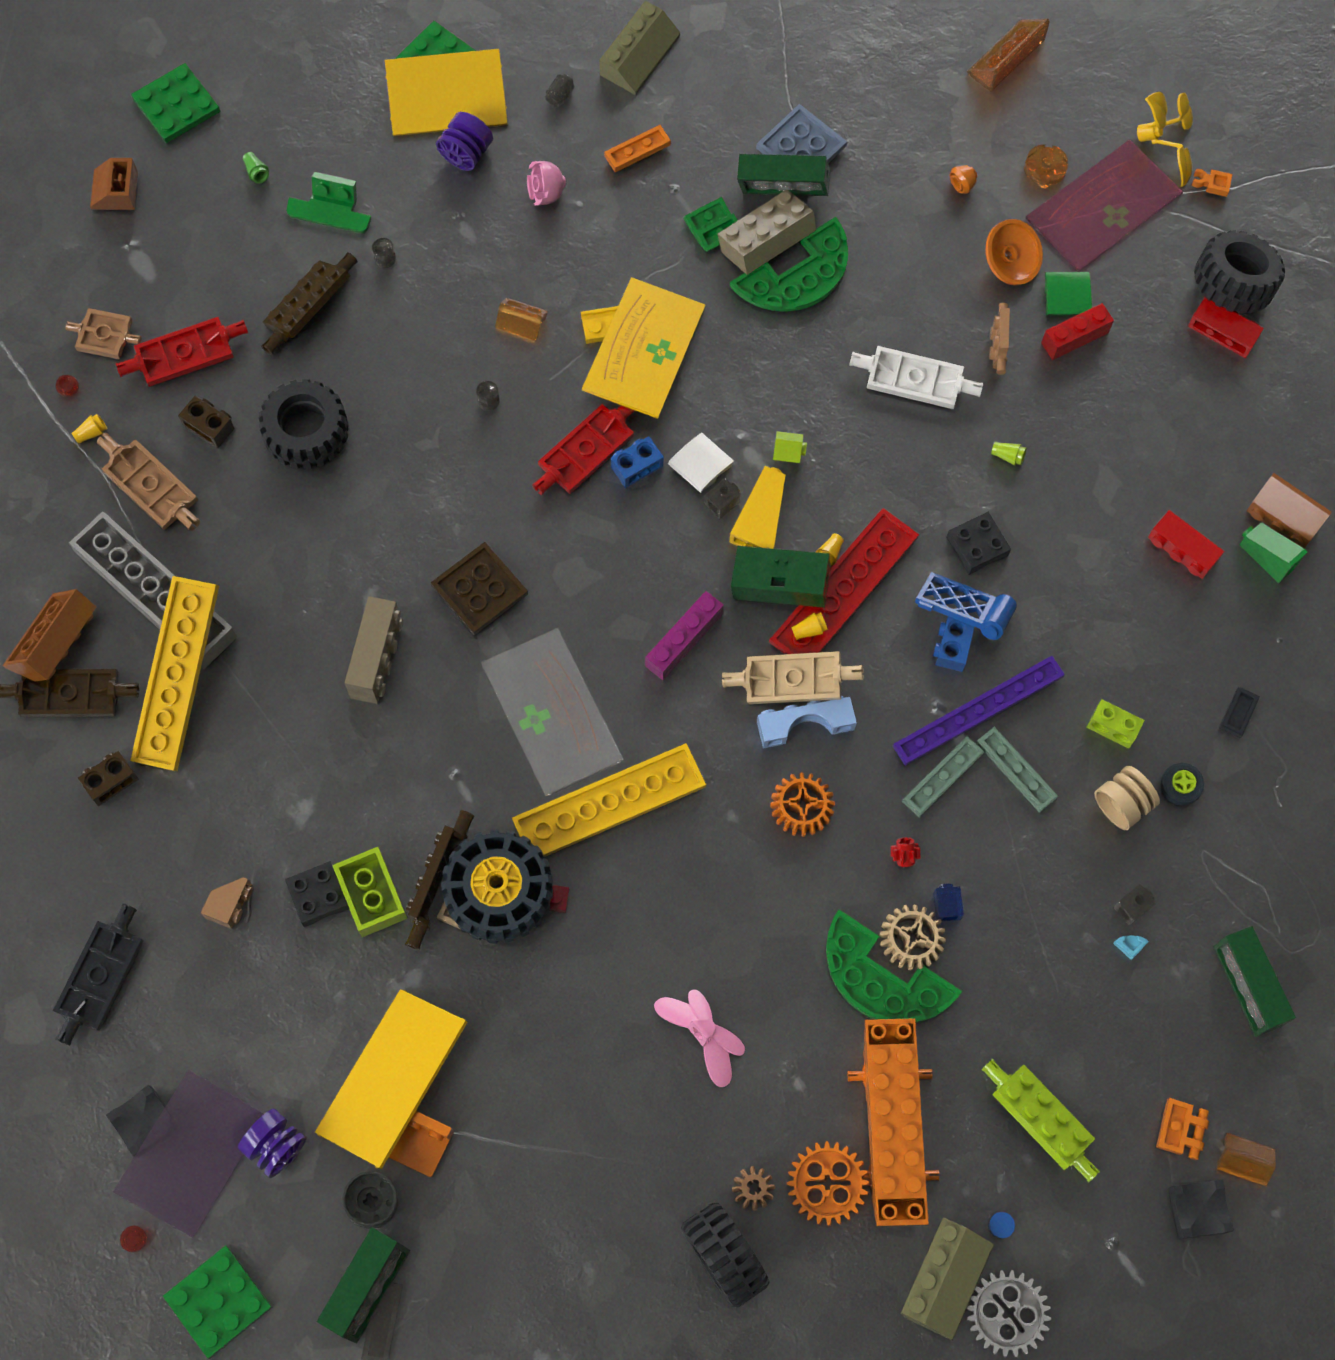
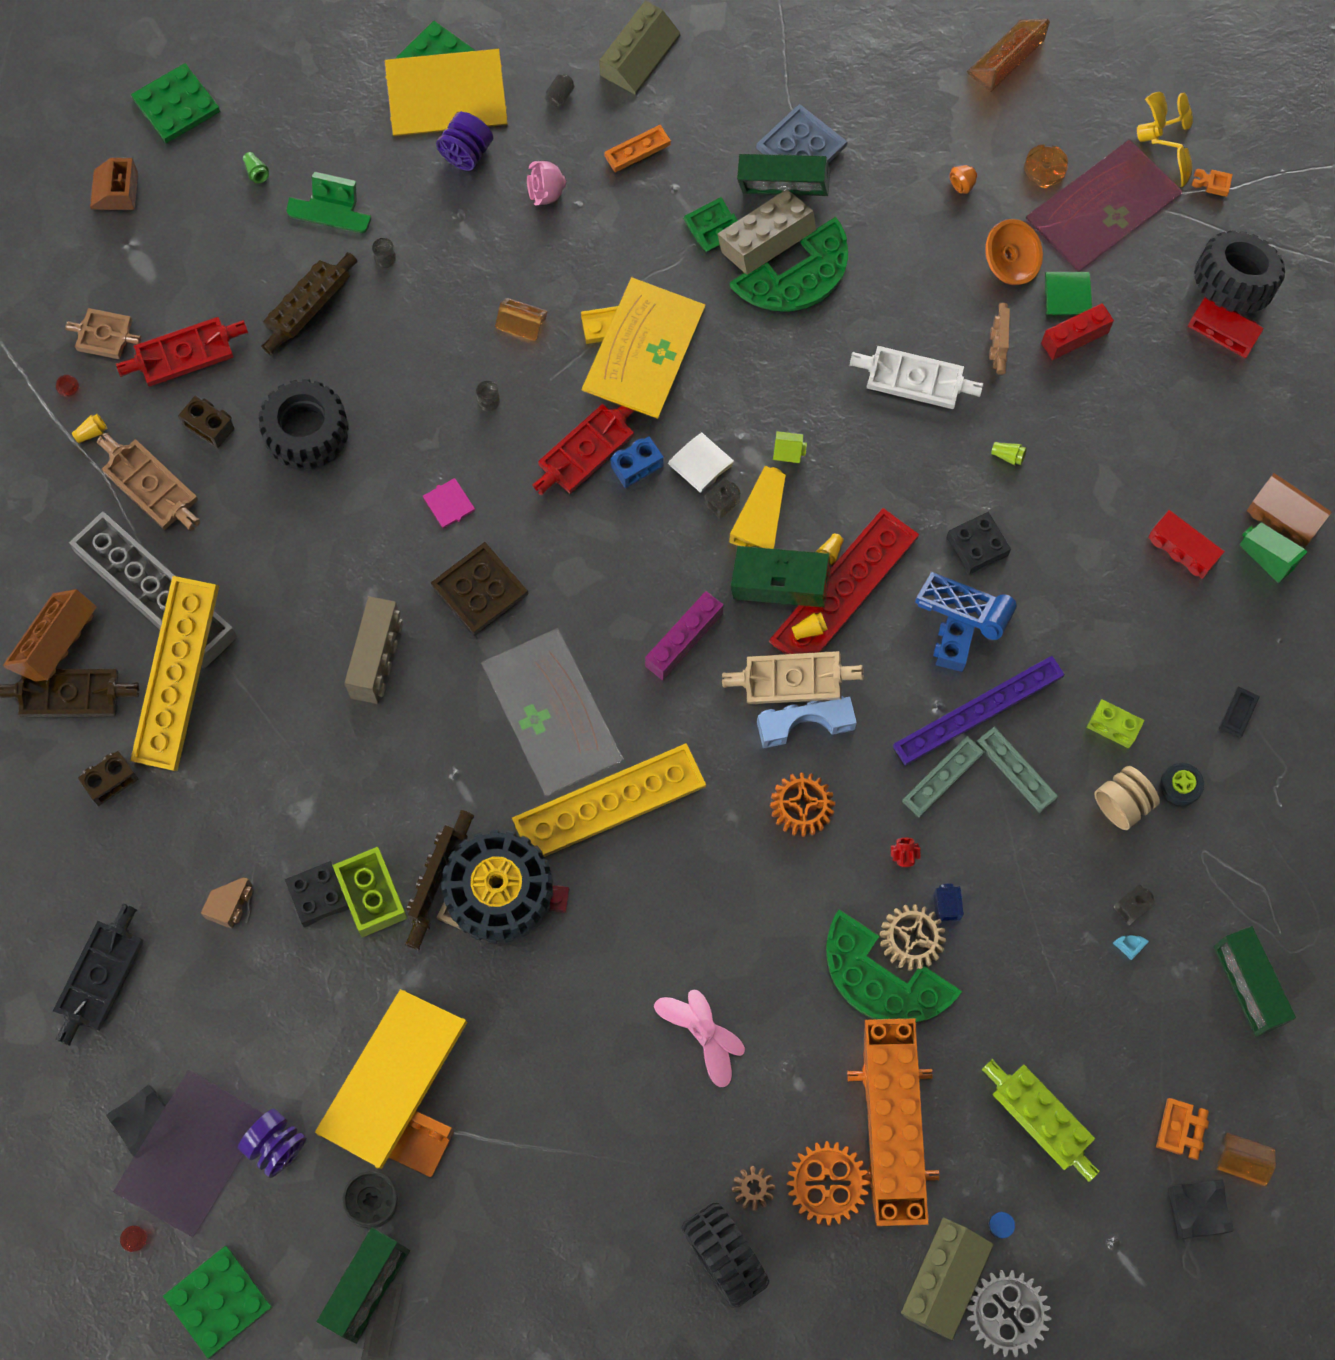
(448, 503): none -> dark pink piece

